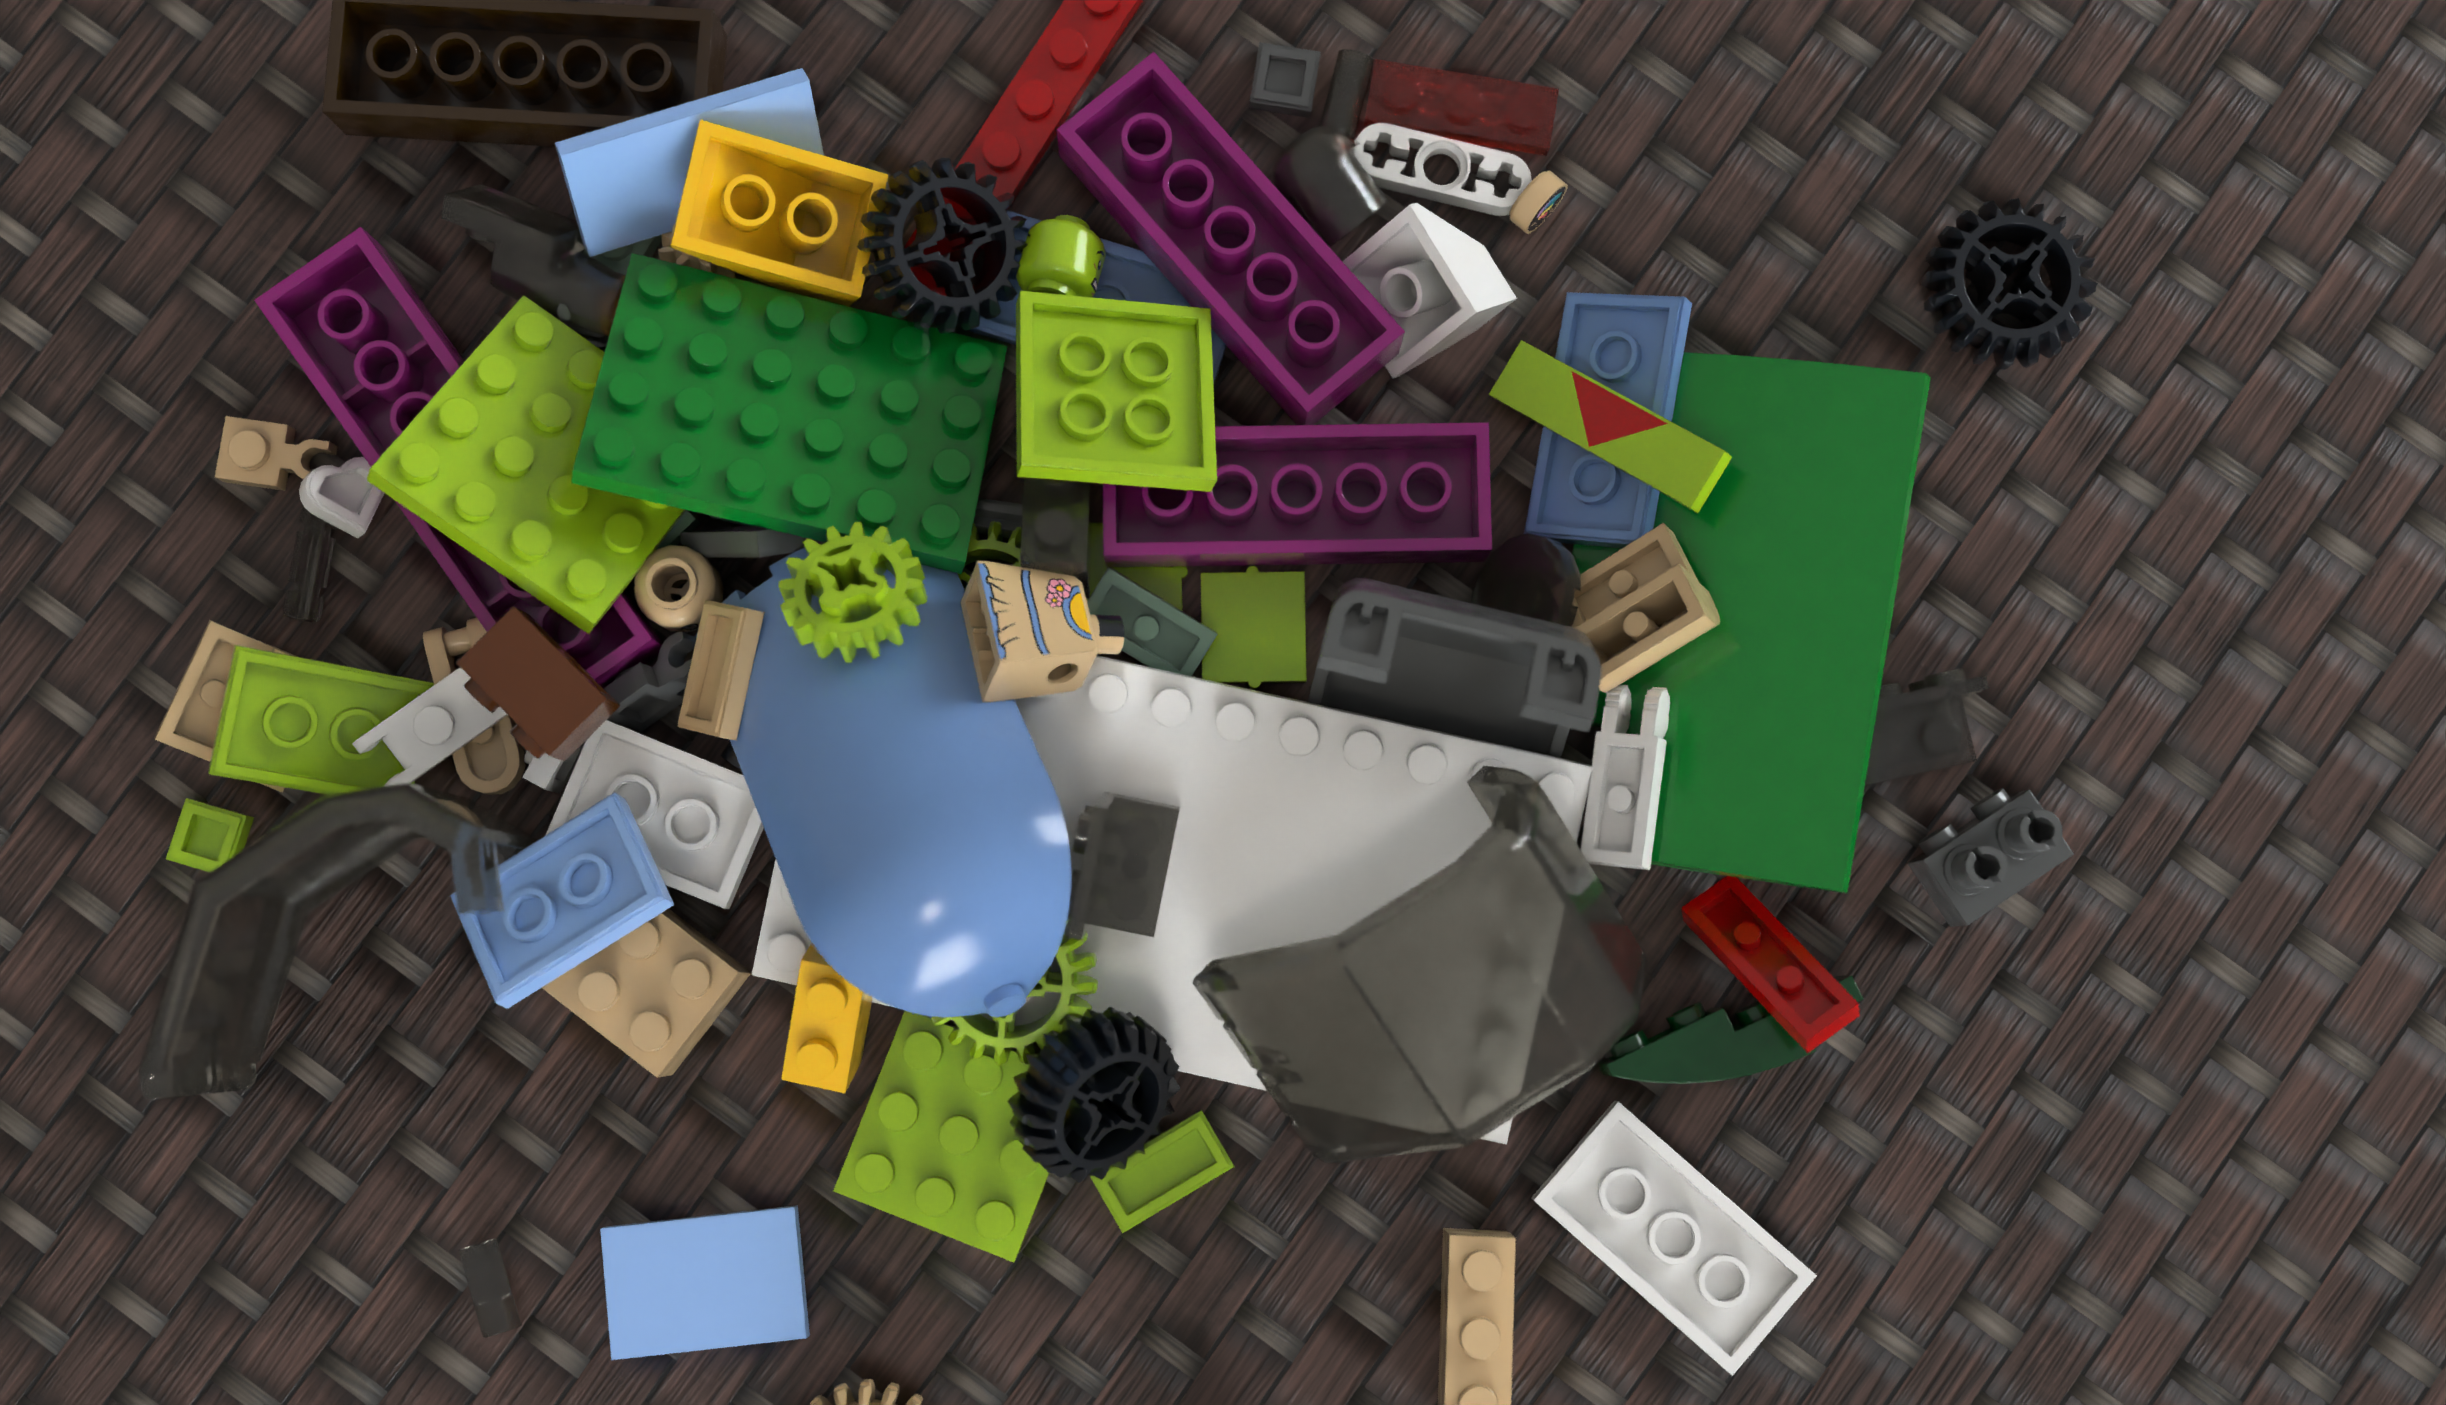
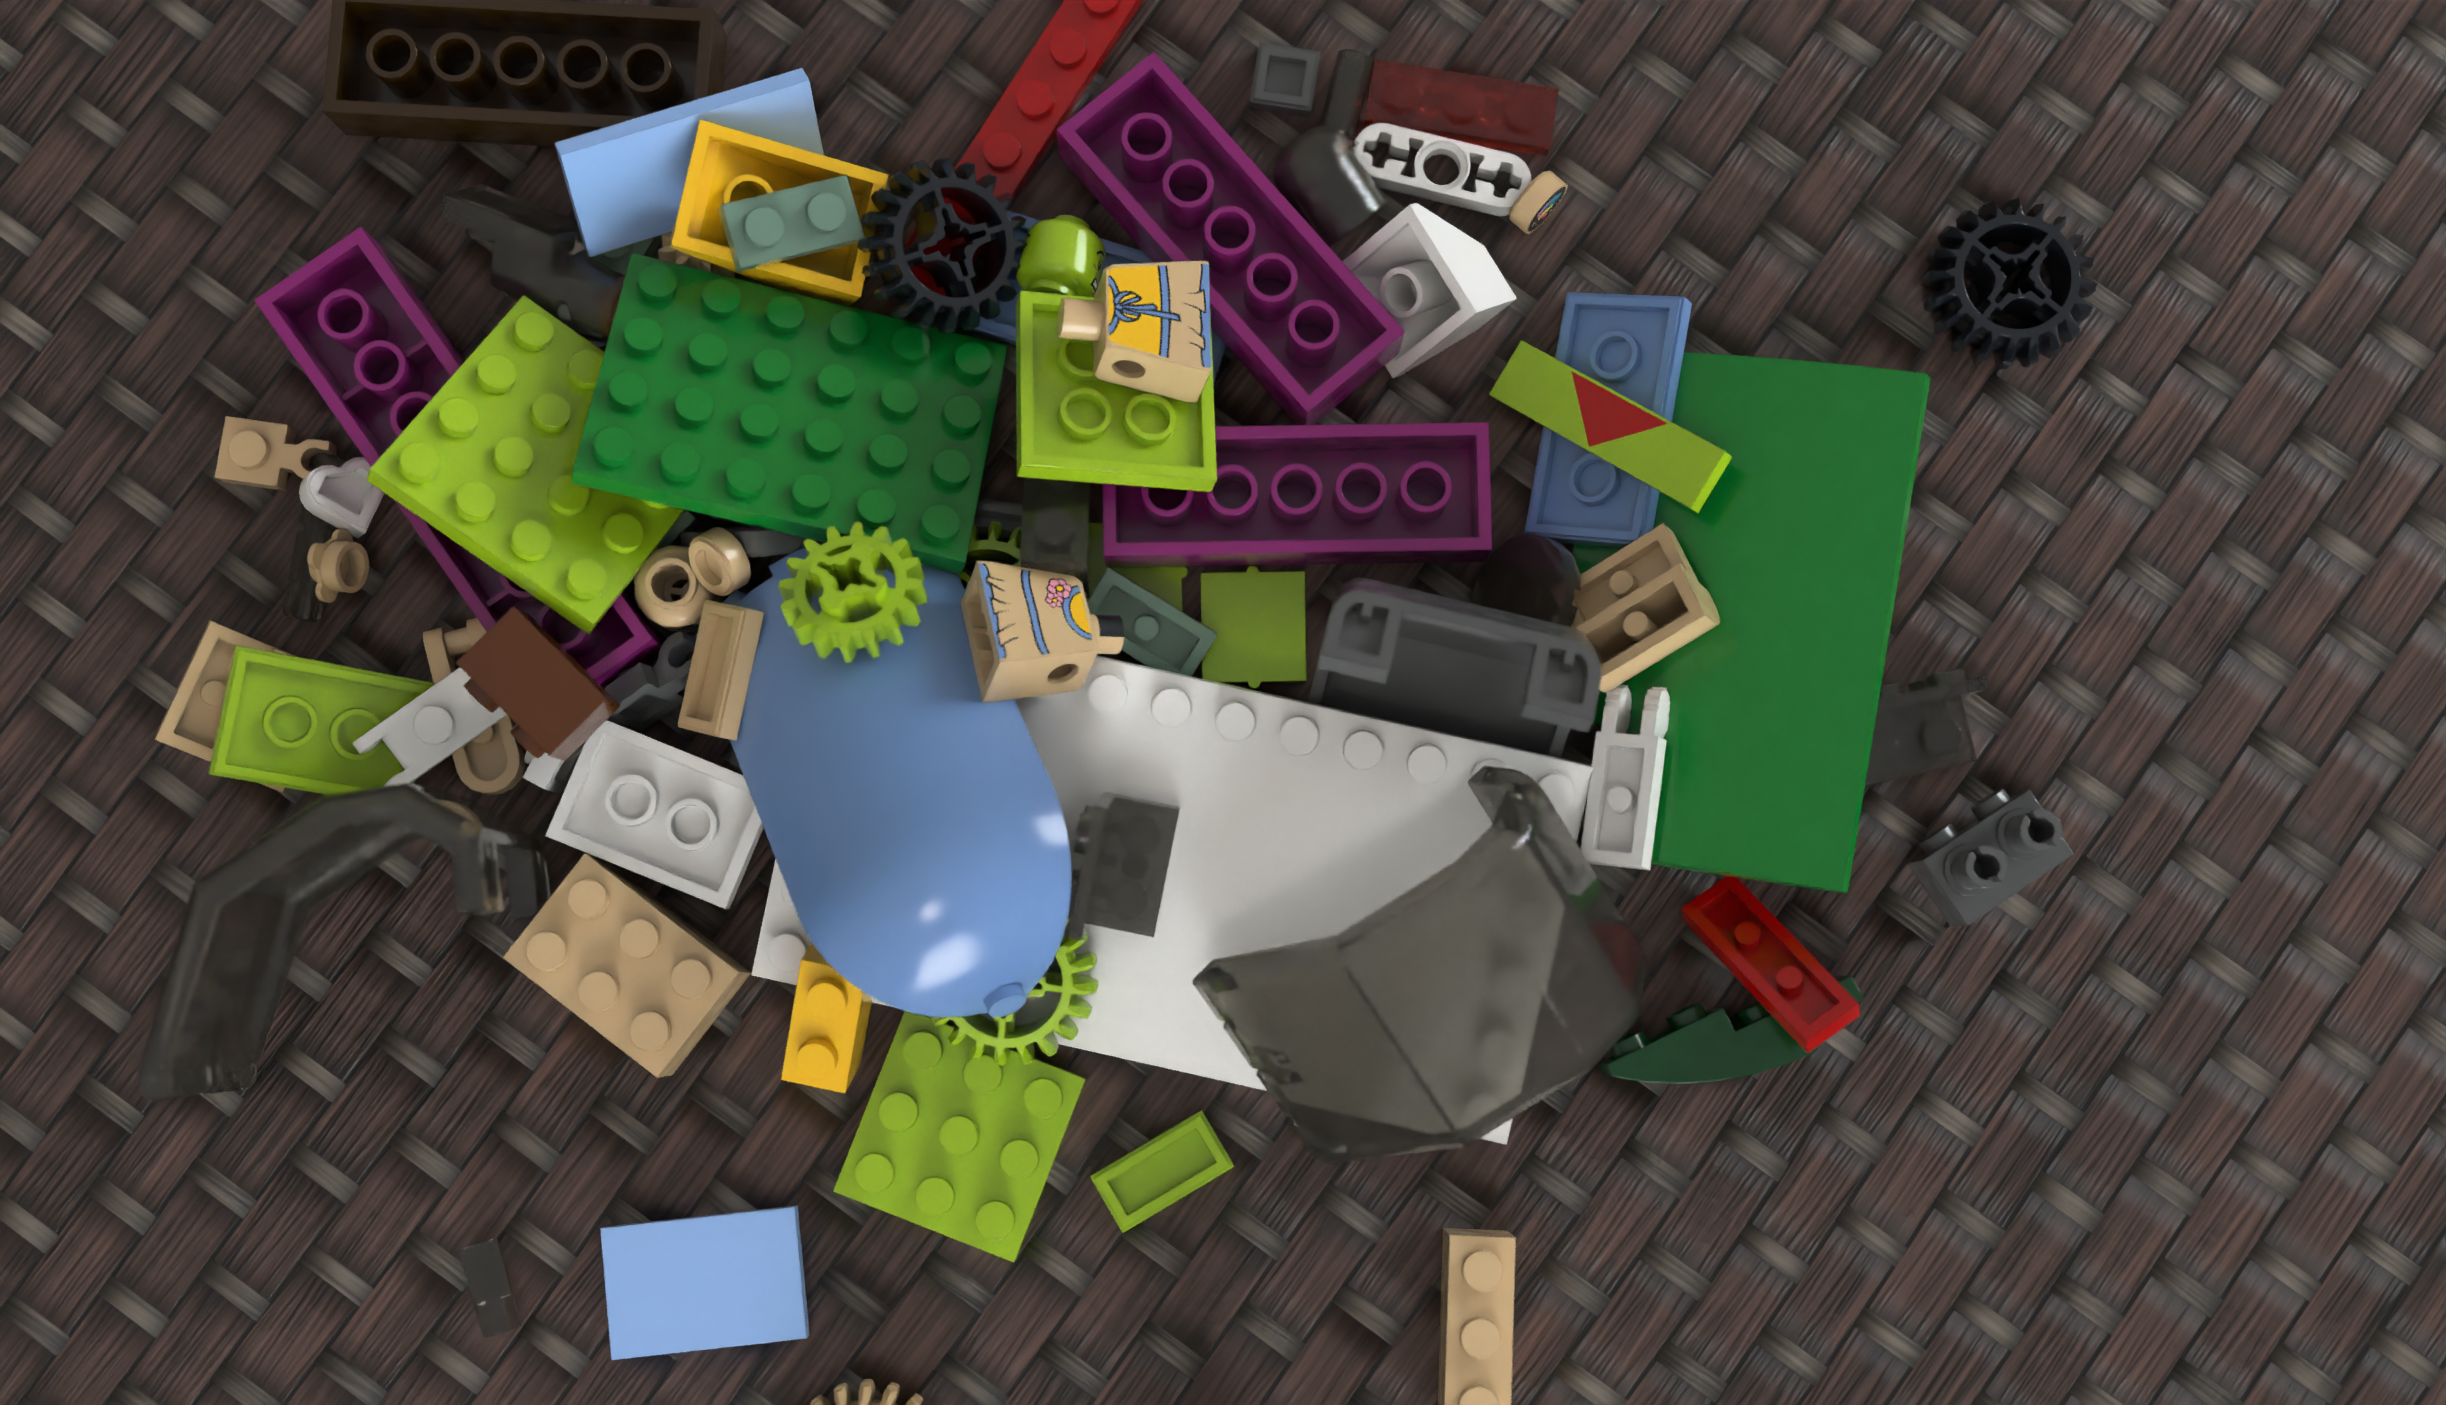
(208, 835): lime tile -> none
(338, 565): none -> tan plate
(566, 901): light blue tile -> none
(719, 561): none -> tan tile
(791, 223): none -> sand green plate
(1094, 1094): black gear -> none
(1147, 327): none -> tan torso
(1674, 1237): white plate -> none

